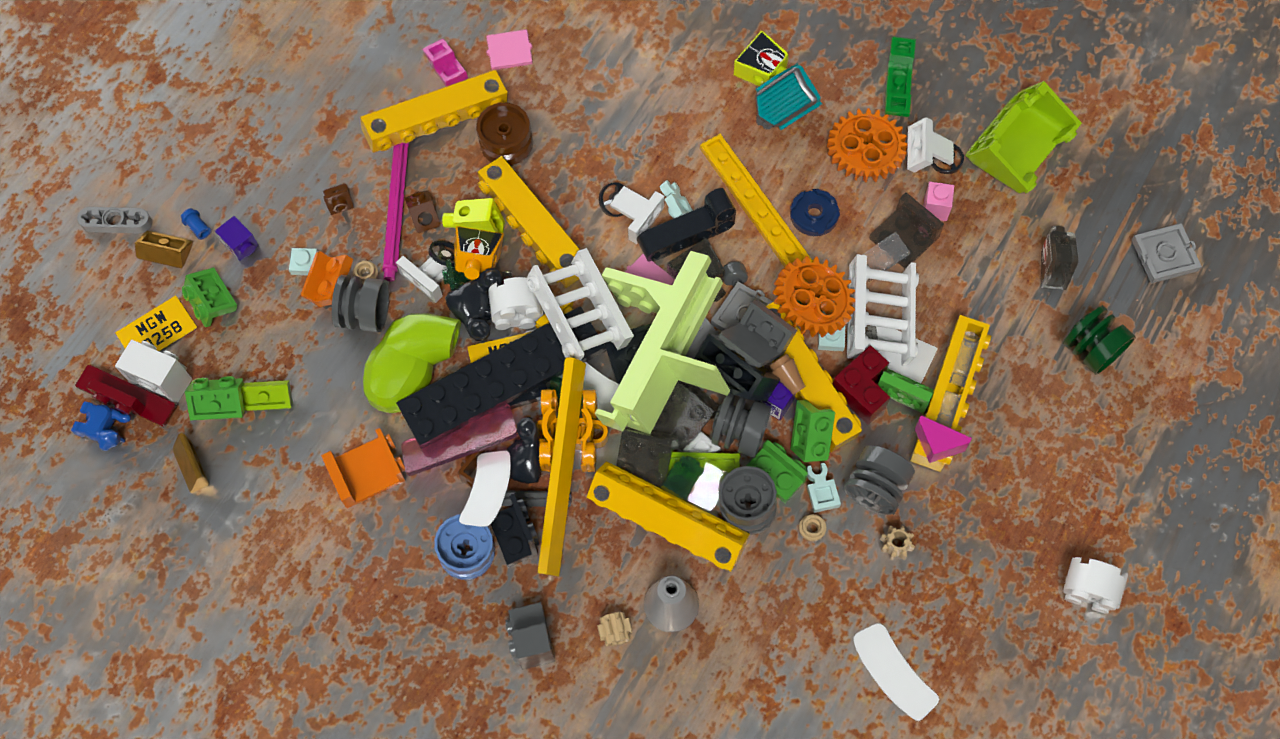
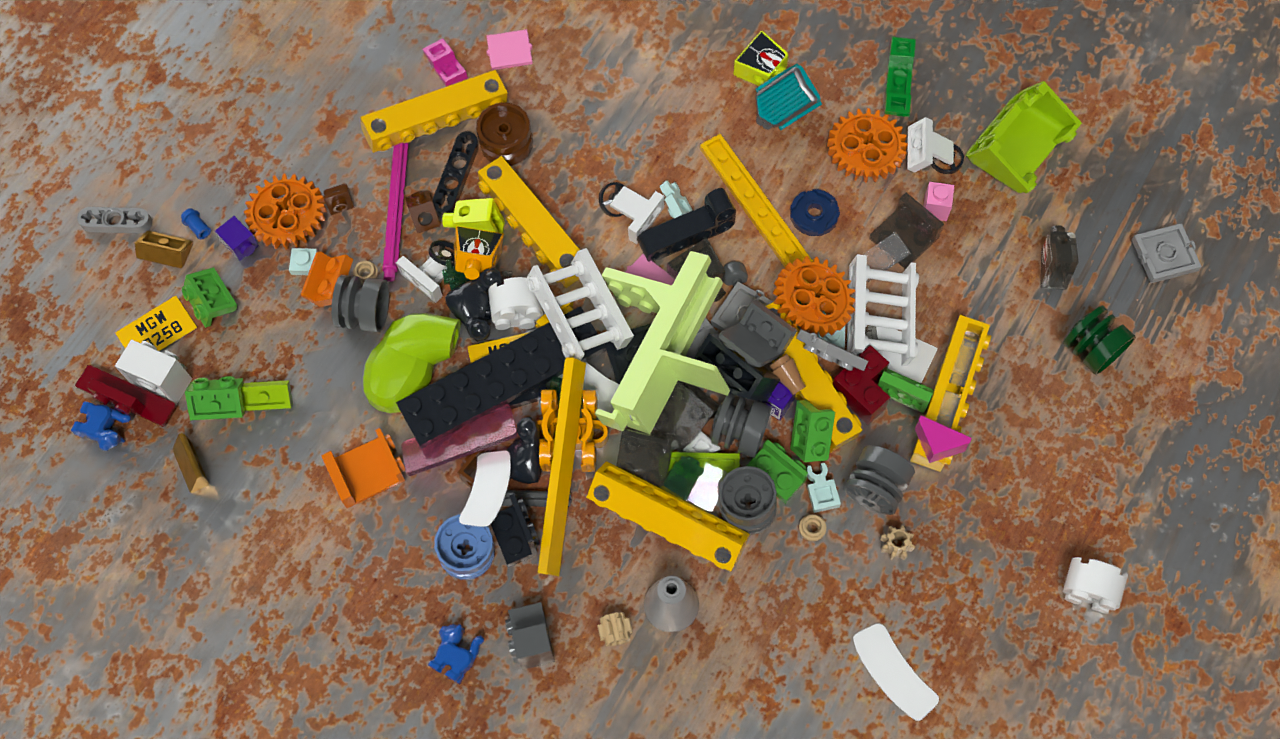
(285, 211): none -> orange gear
(452, 173): none -> black beam
(454, 656): none -> blue animal
(831, 352): none -> light grey plate

